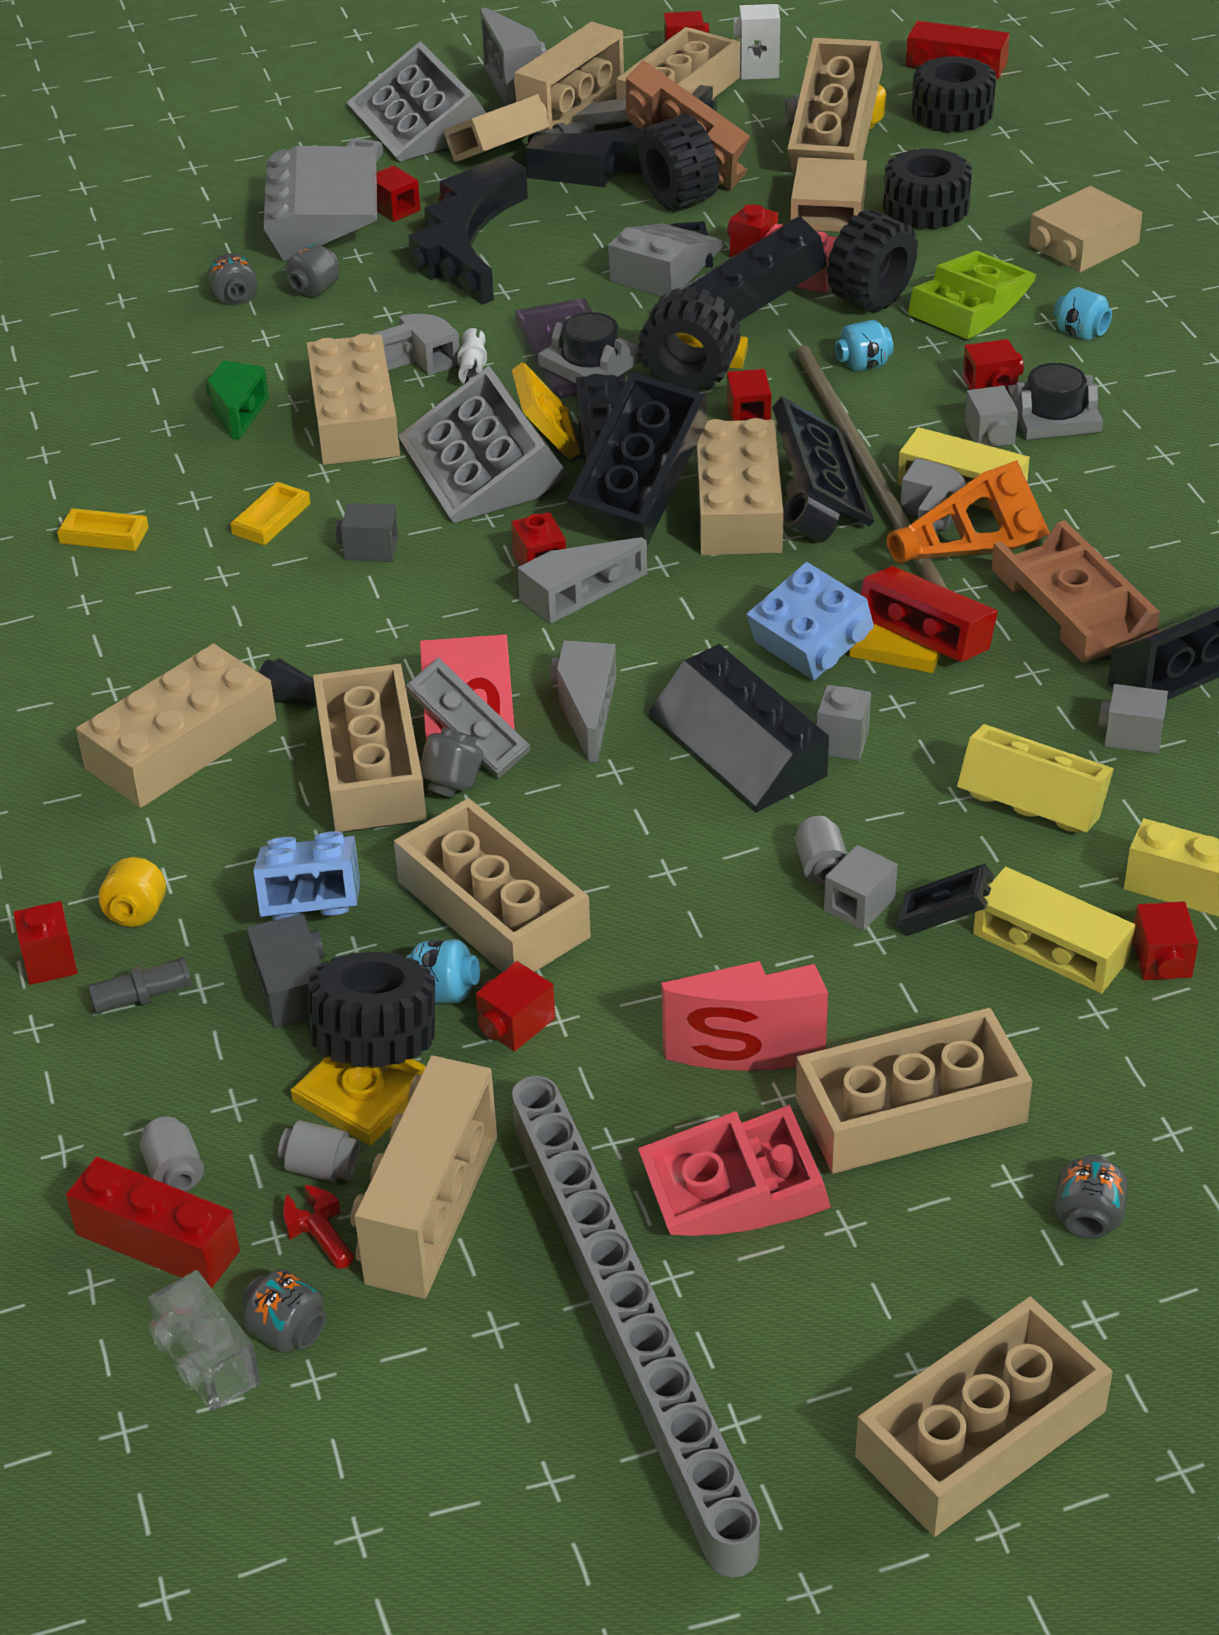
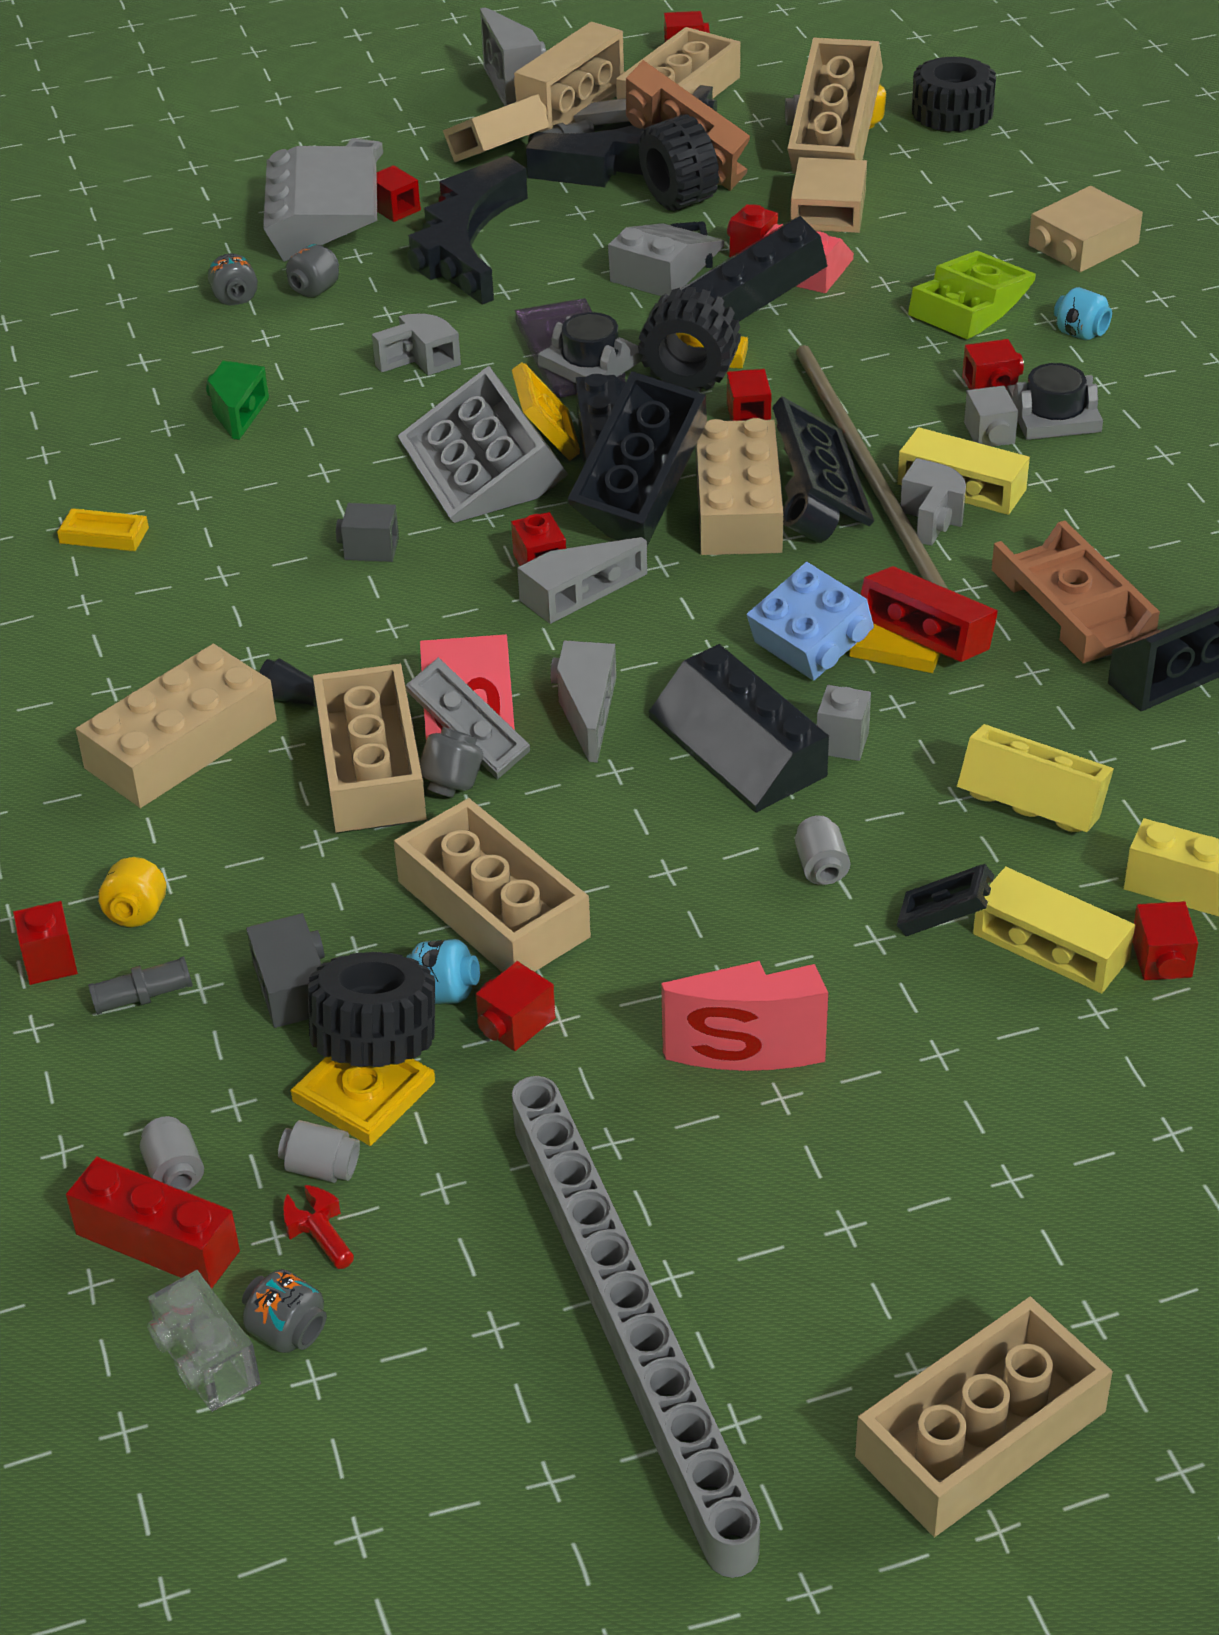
(270, 513): yellow tile -> none
(307, 875): light blue brick -> none
(353, 399): tan brick -> none
(414, 104): light grey slope -> none
(425, 1176): tan brick -> none
(471, 354): white pin -> none
(735, 1175): coral slope -> none
(759, 24): white brick -> none
(860, 887): light grey brick -> none
(864, 346): medium azure head -> none
(872, 260): black tyre -> none
(912, 1090): tan brick -> none
(927, 188): black tyre -> none
(939, 40): red brick -> none
(1010, 503): orange plate -> none
(1091, 1196): dark grey head -> none
(1134, 718): light grey brick -> none

